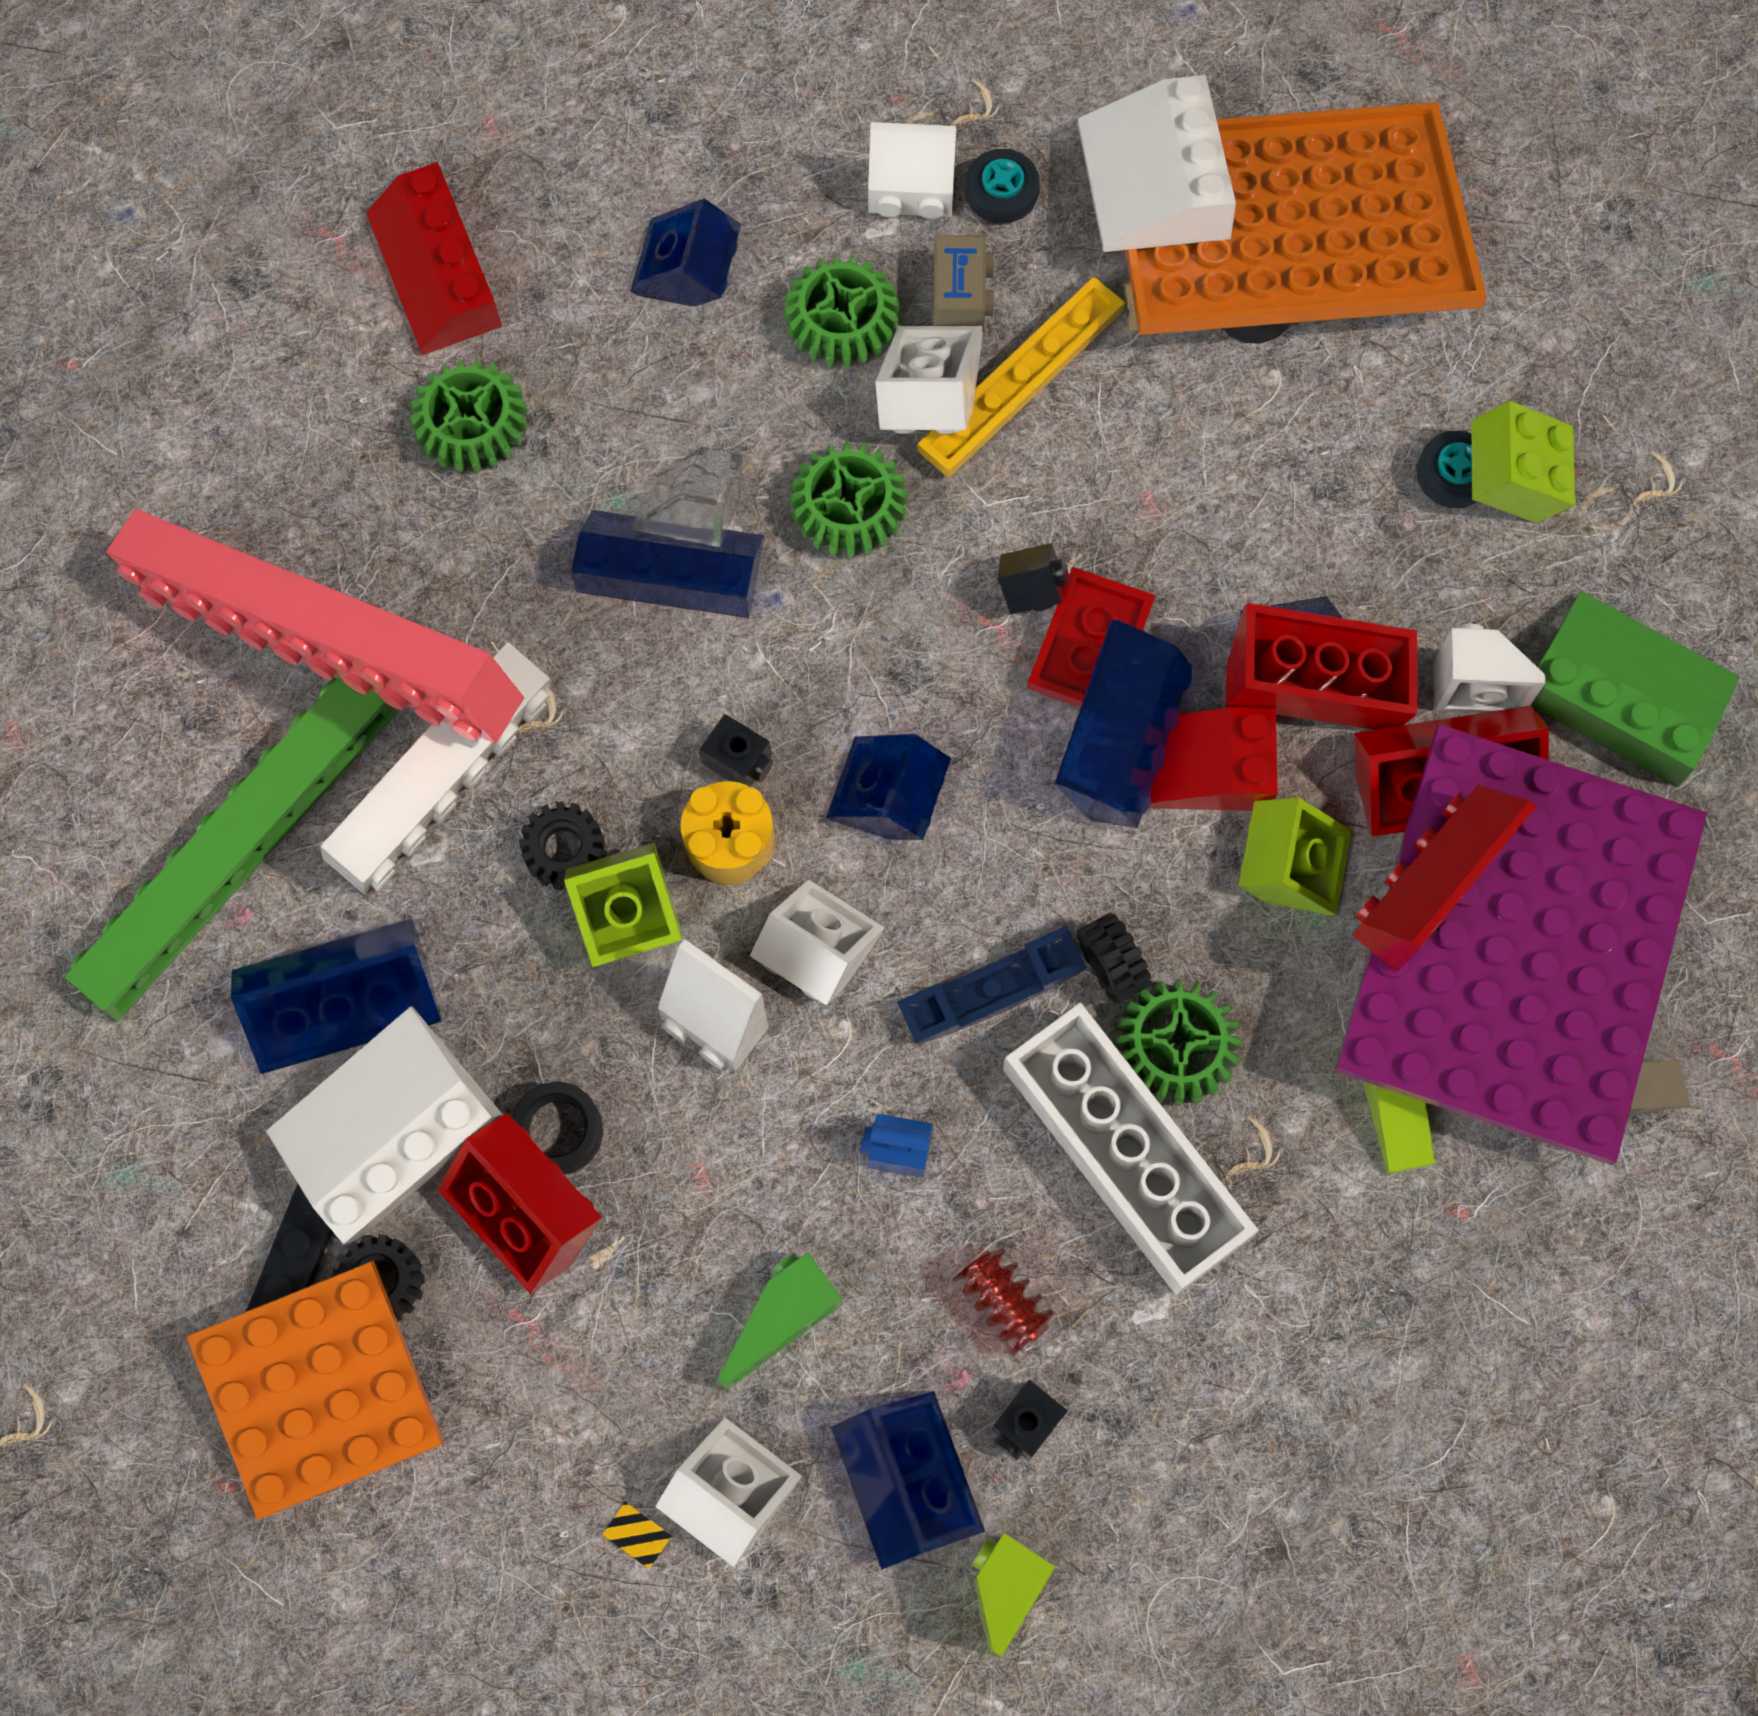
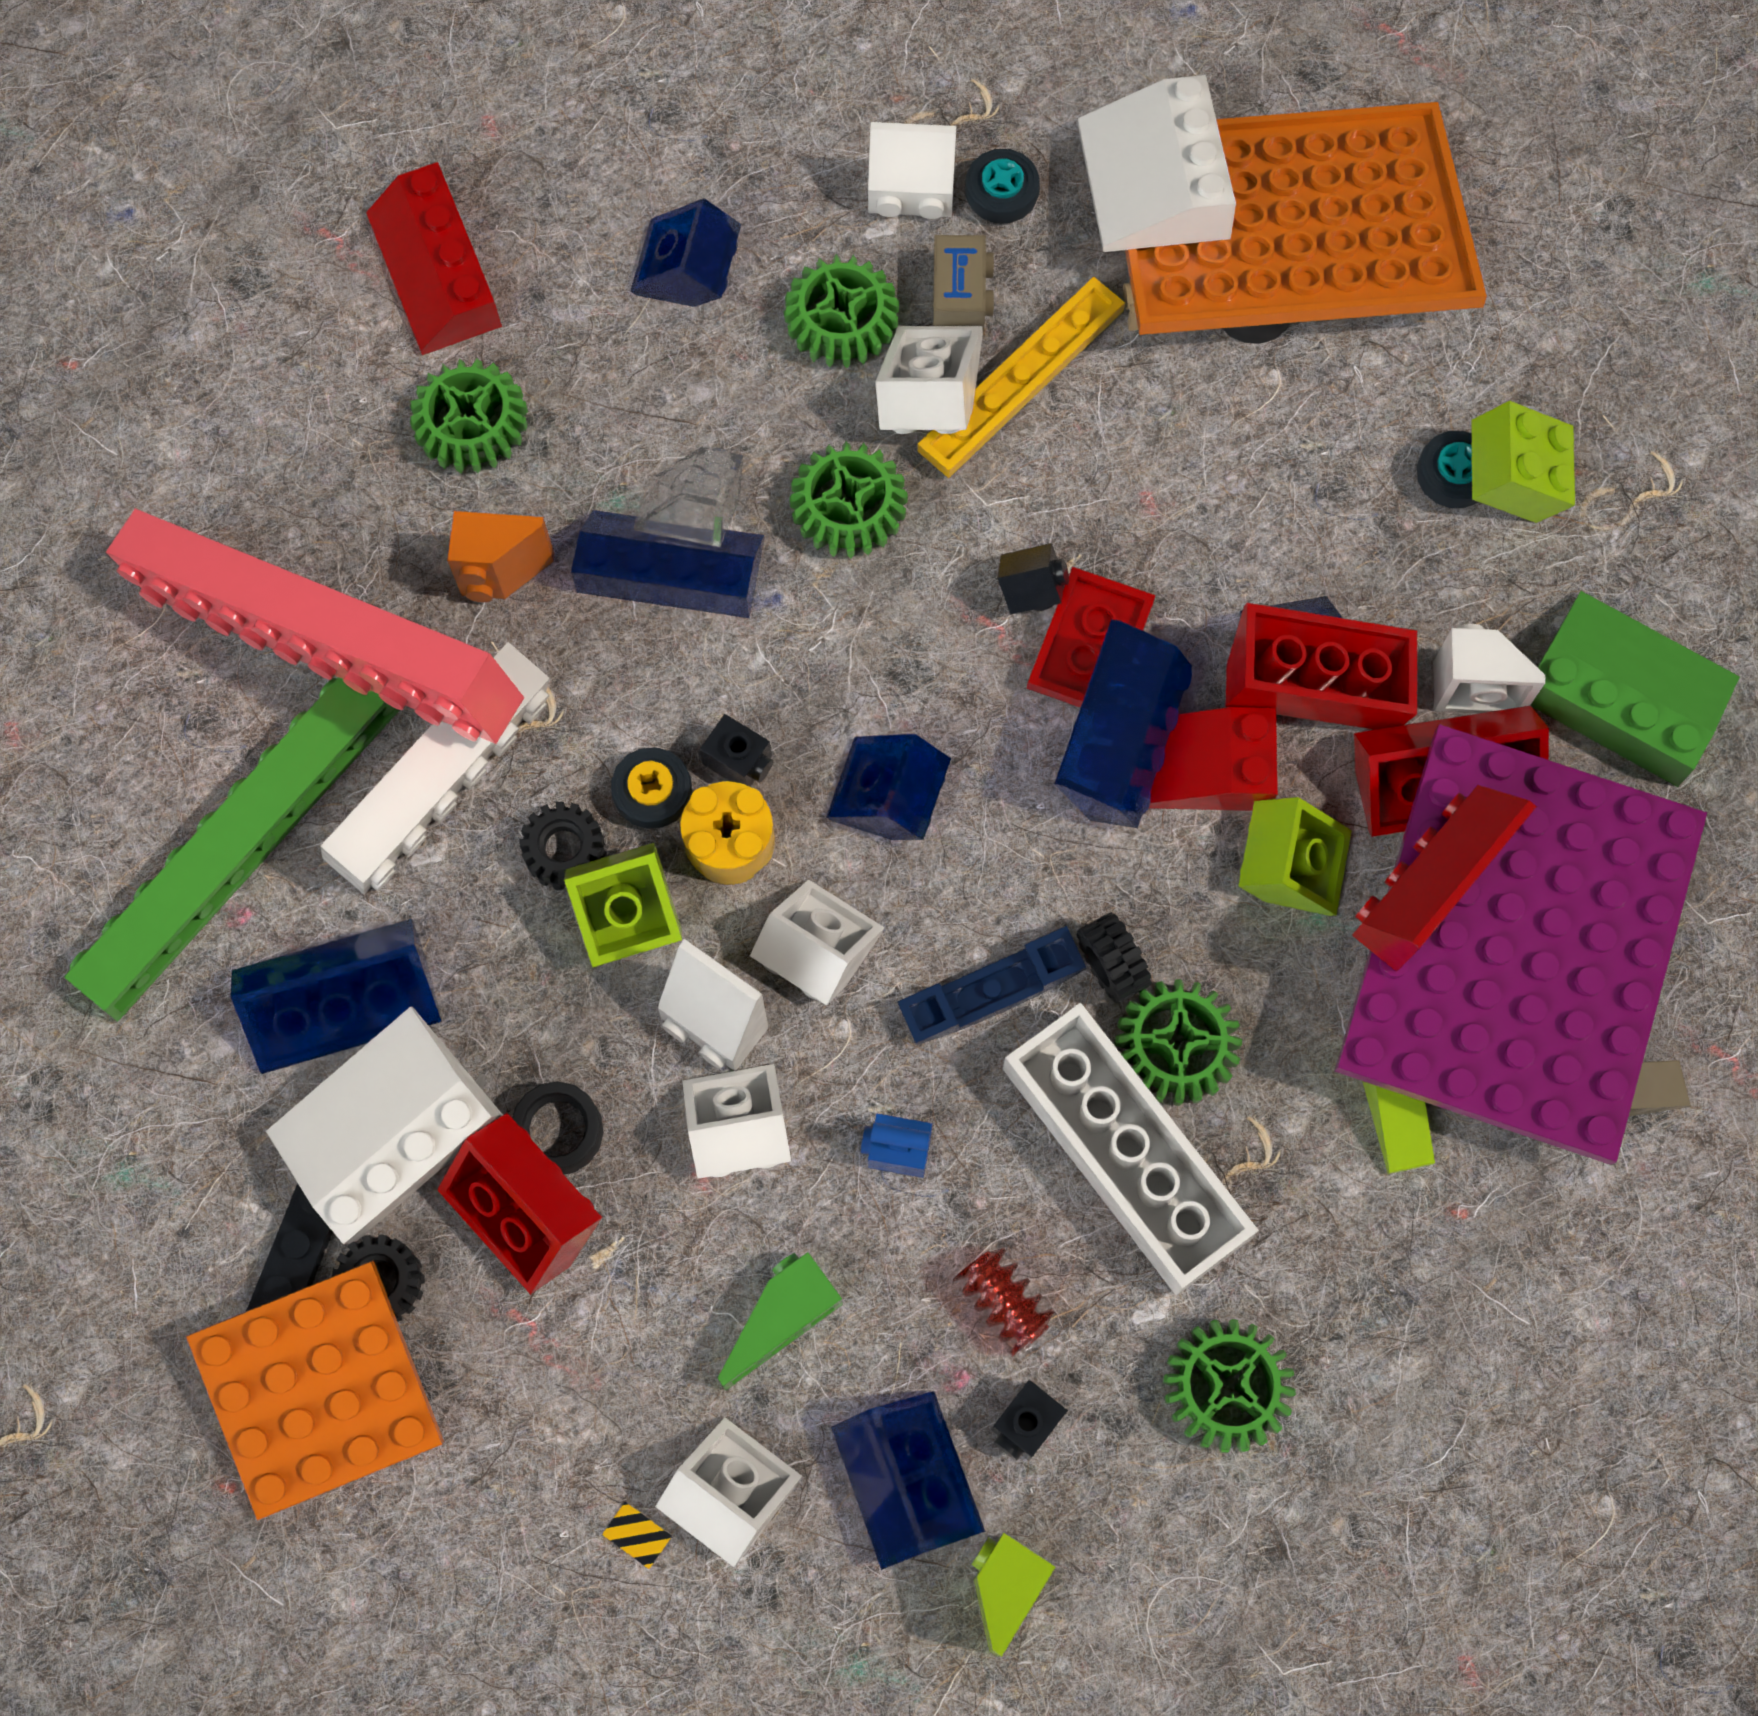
(496, 553): none -> orange slope
(657, 802): none -> black wheel
(735, 1121): none -> white slope
(1247, 1399): none -> bright green gear

